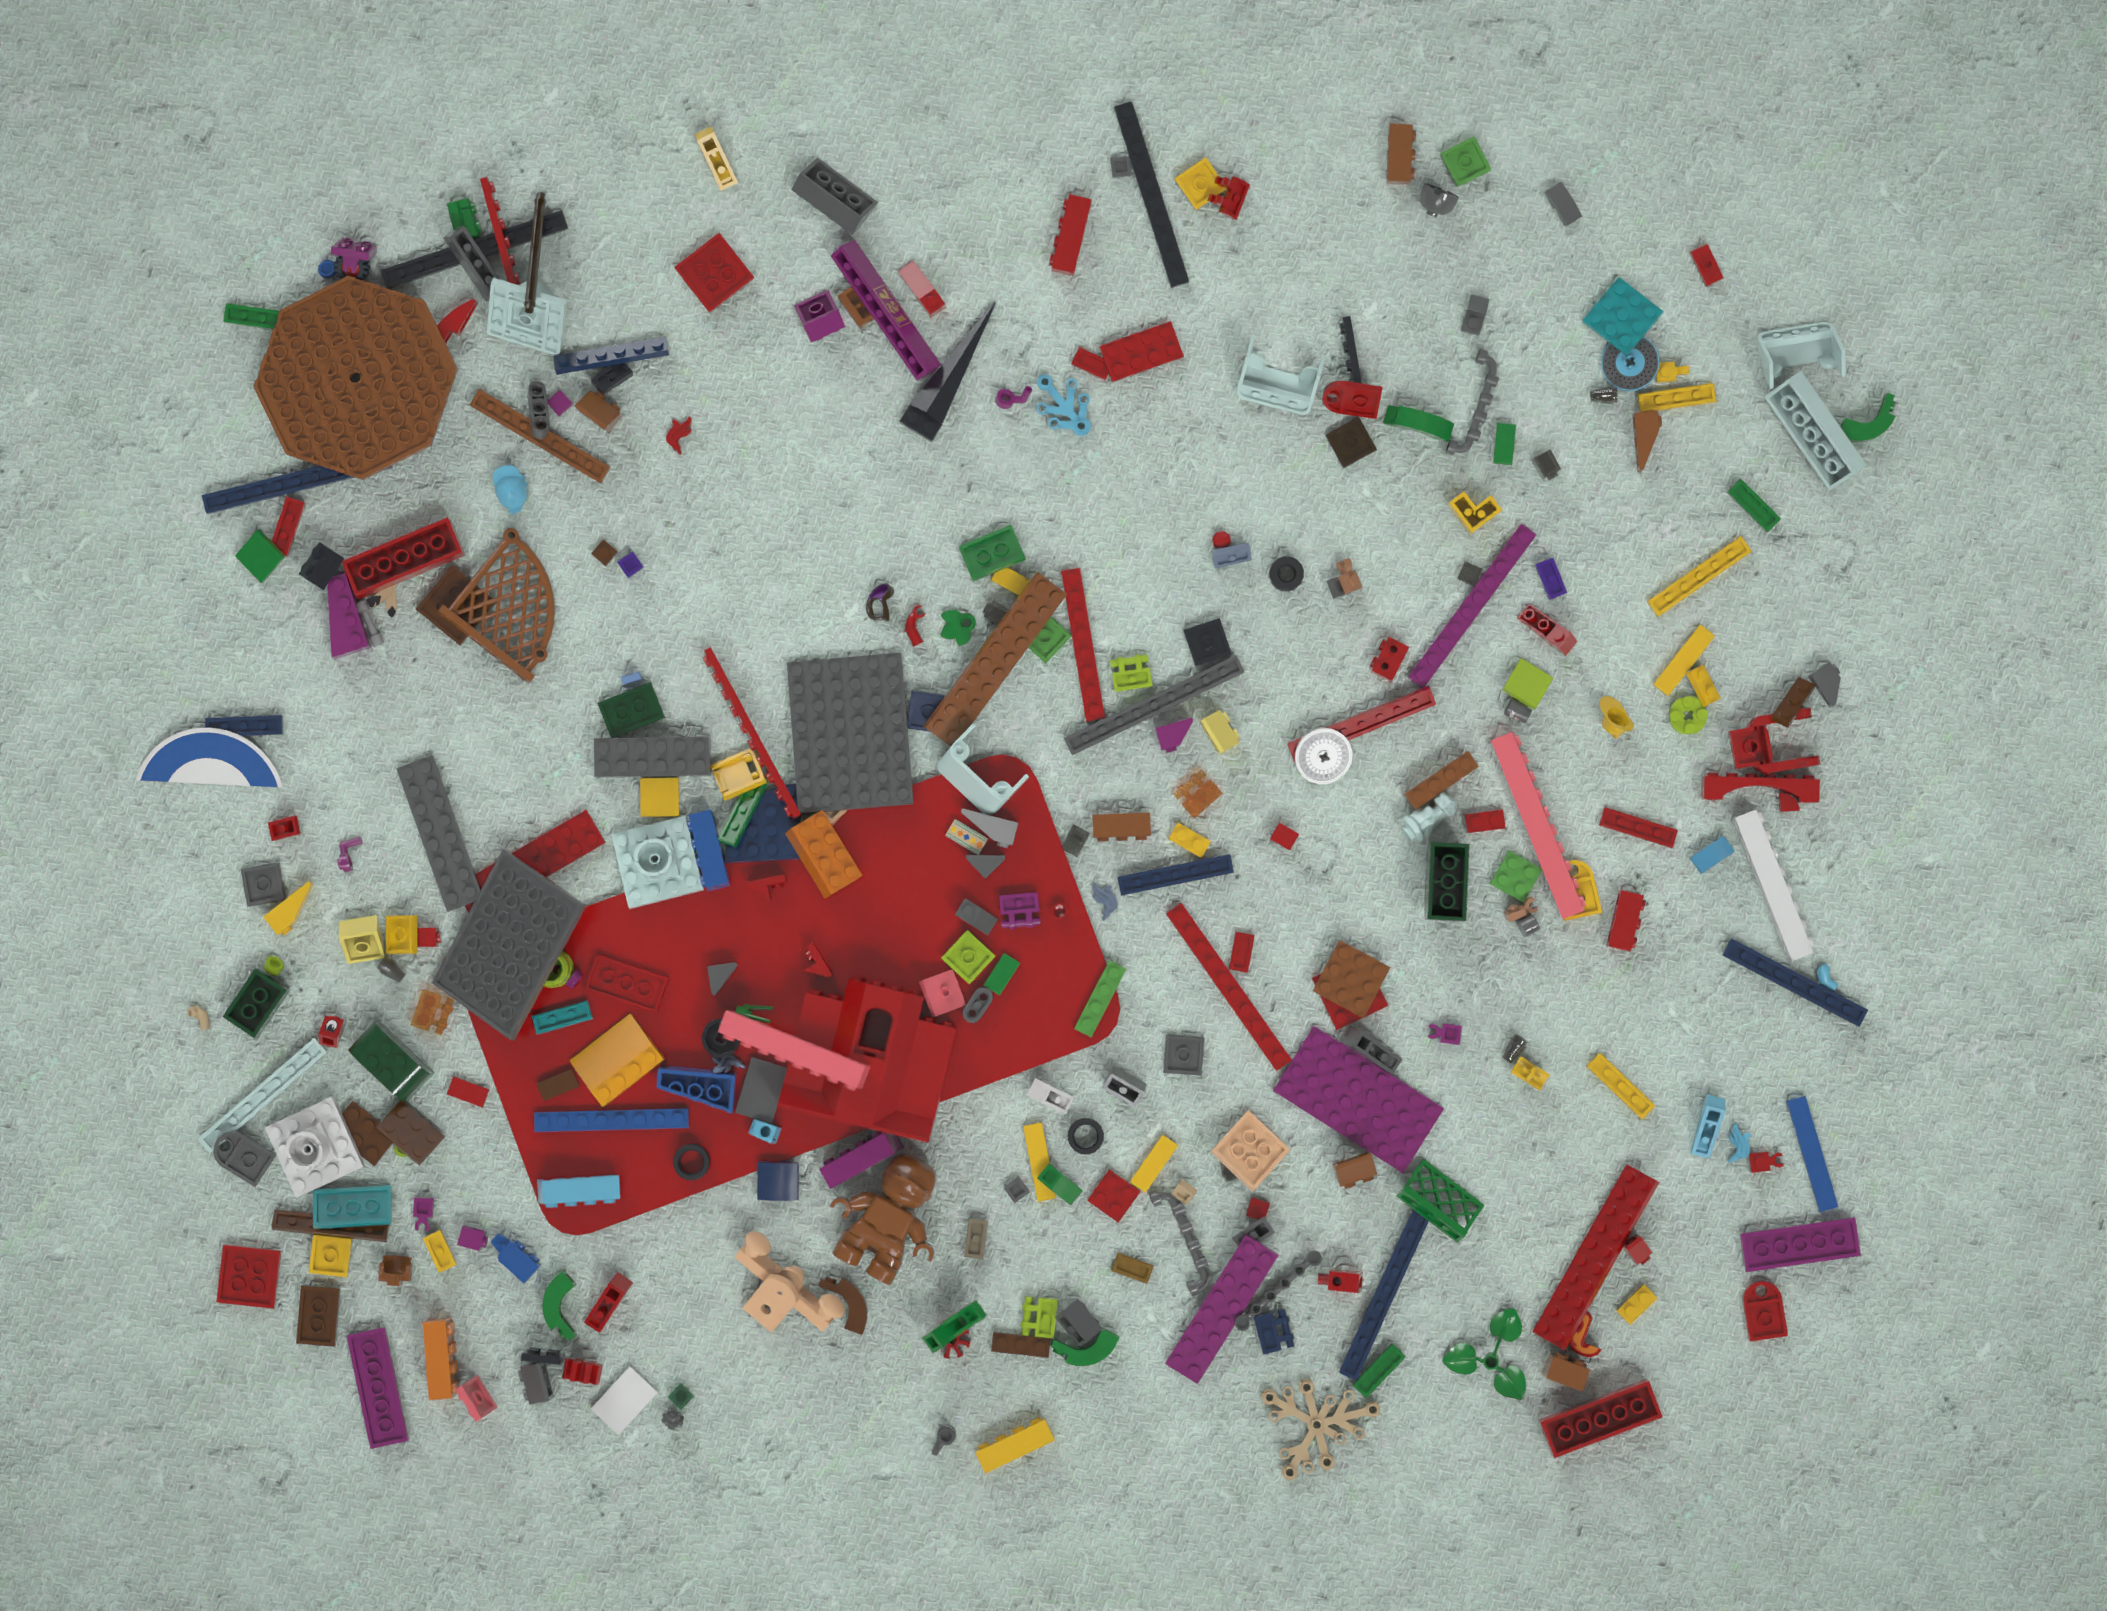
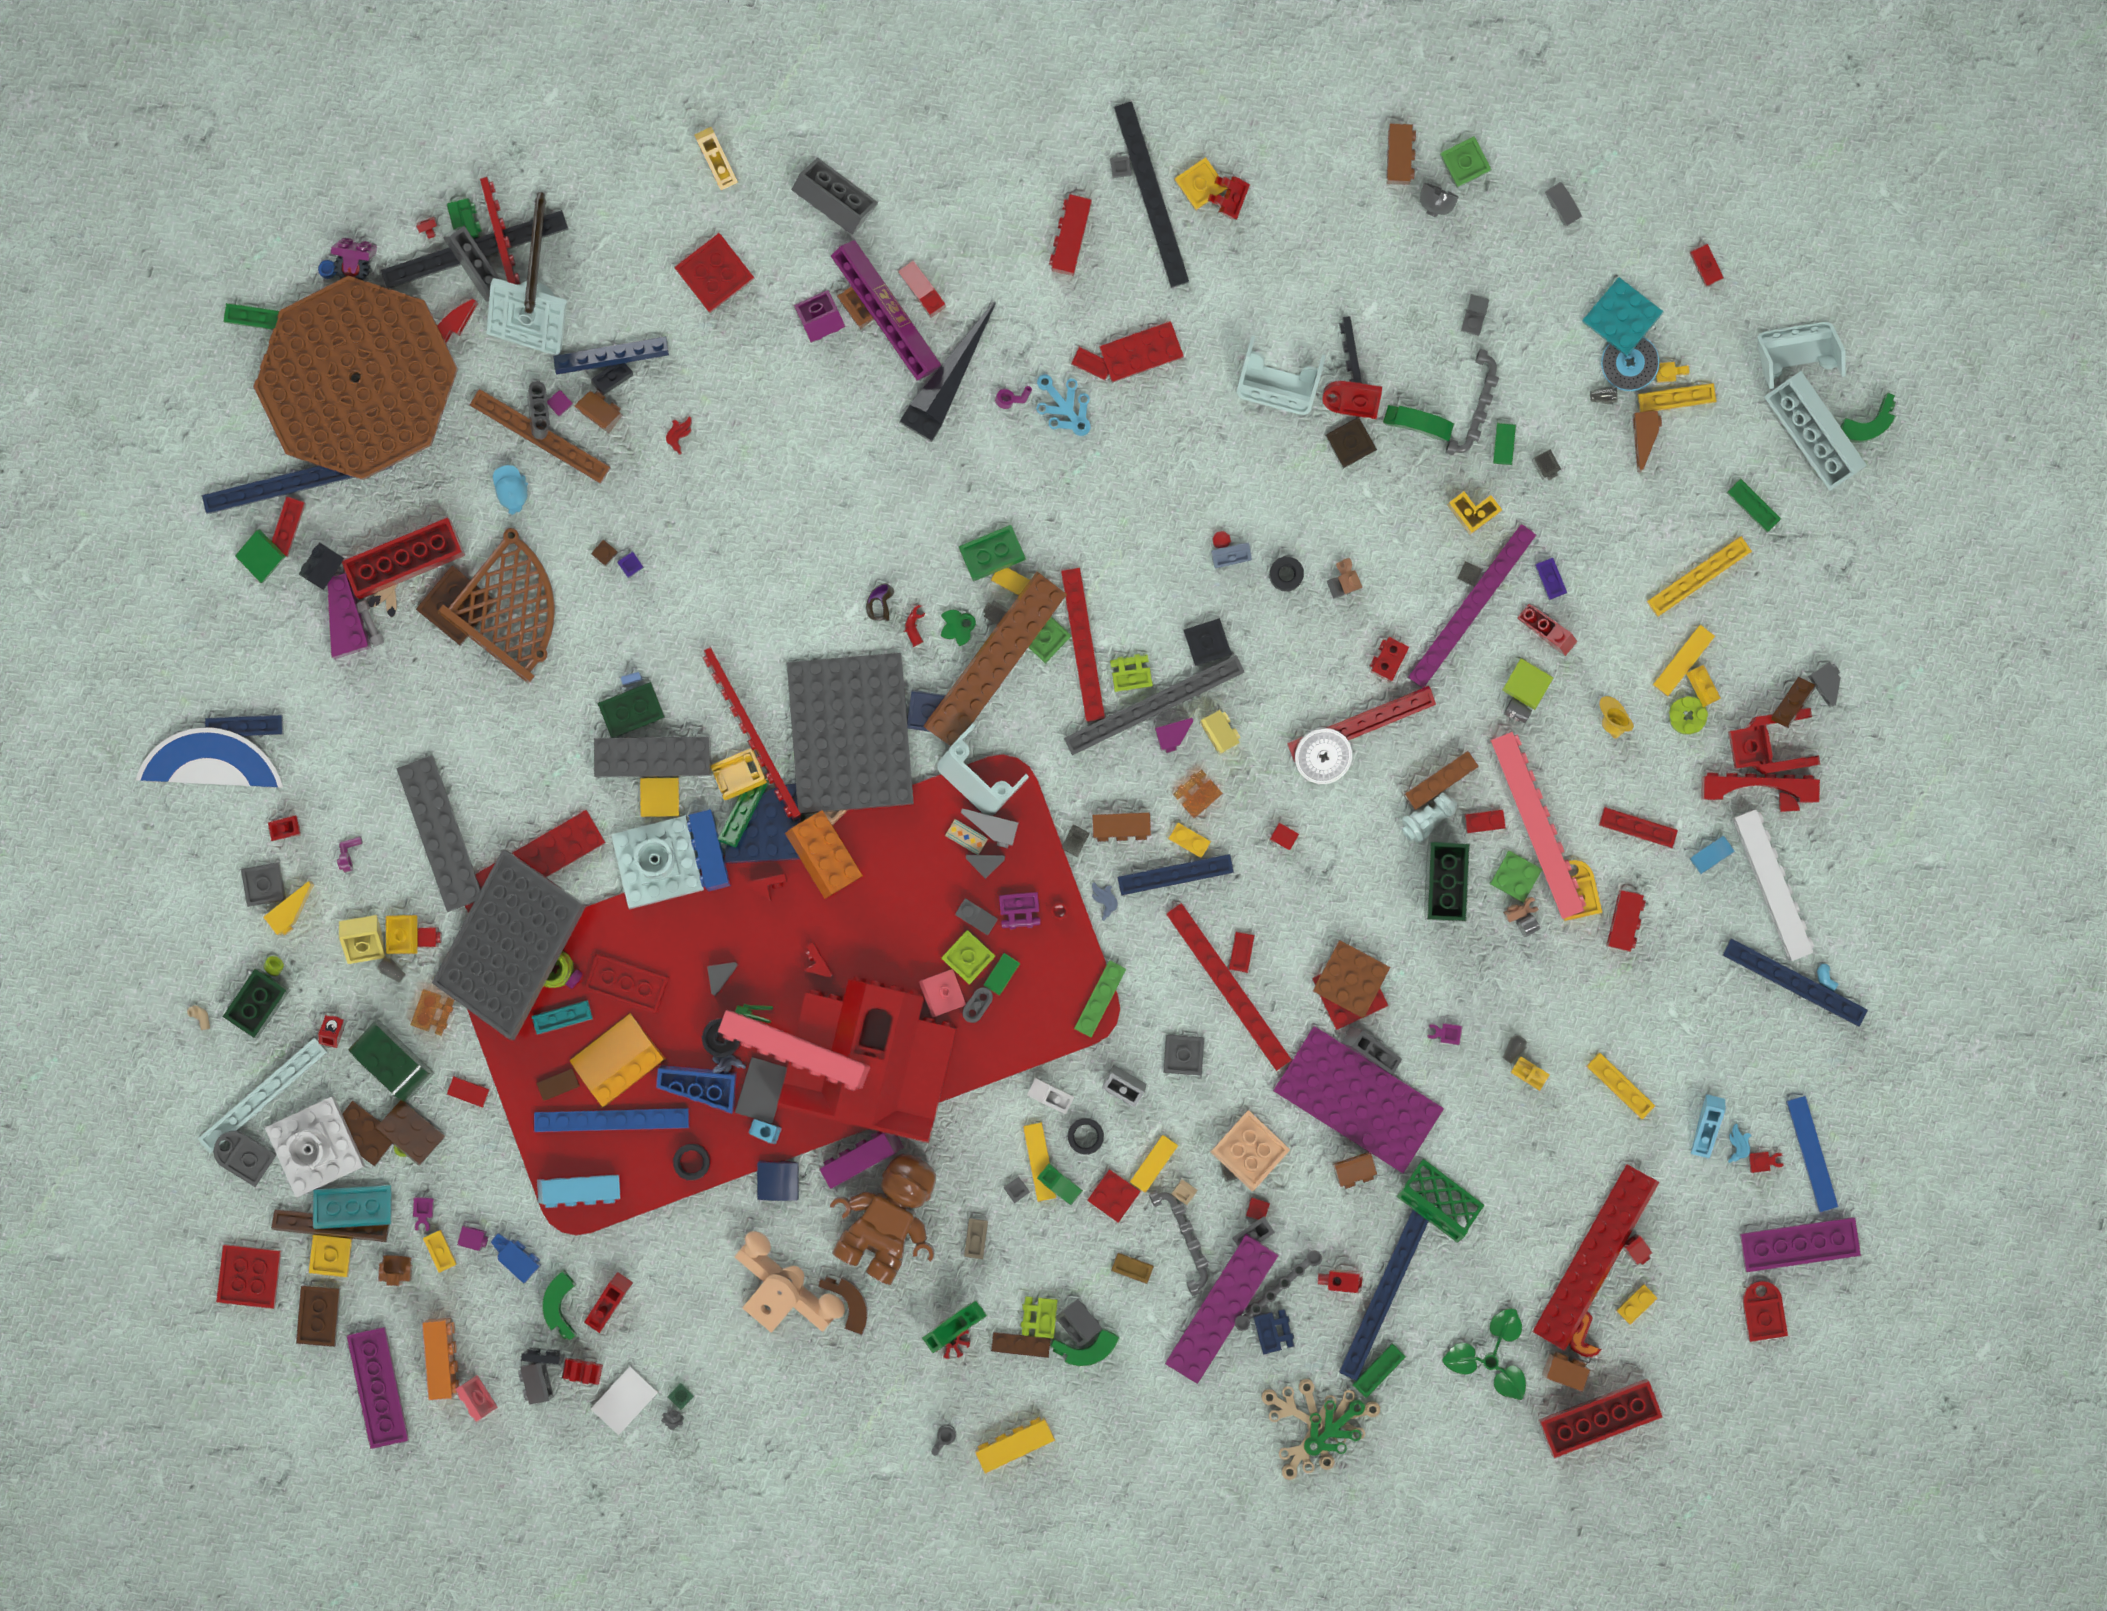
(427, 226): none -> red tile
(1331, 1429): none -> green plant

